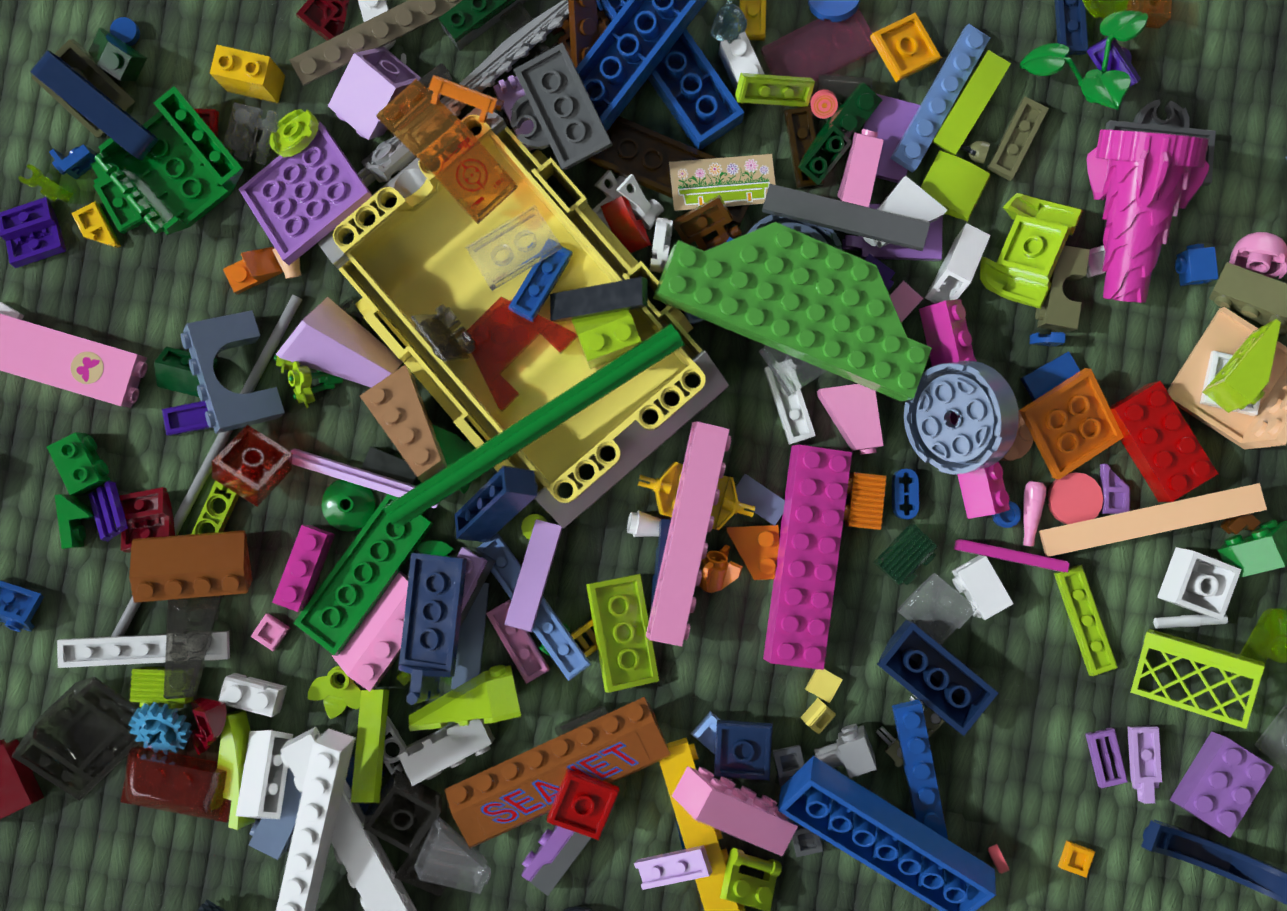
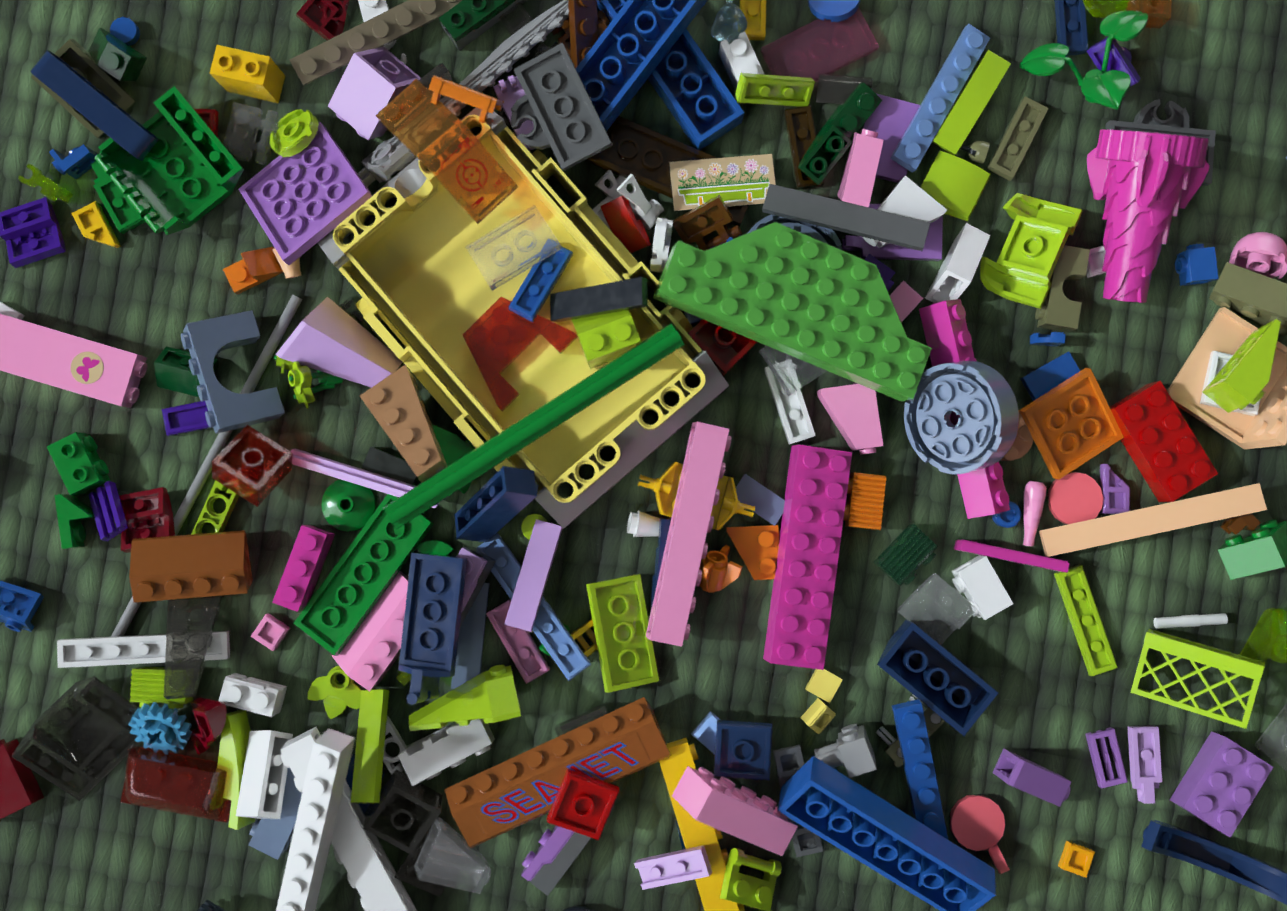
(439, 330): clear smoke hinge -> none
(721, 344): none -> red slope
(824, 104): coral tile -> none
(898, 494): blue beam -> none
(905, 47): light orange tile -> none
(977, 822): none -> coral tile
(1032, 778): none -> medium lavender slope
(1199, 583): white slope -> none

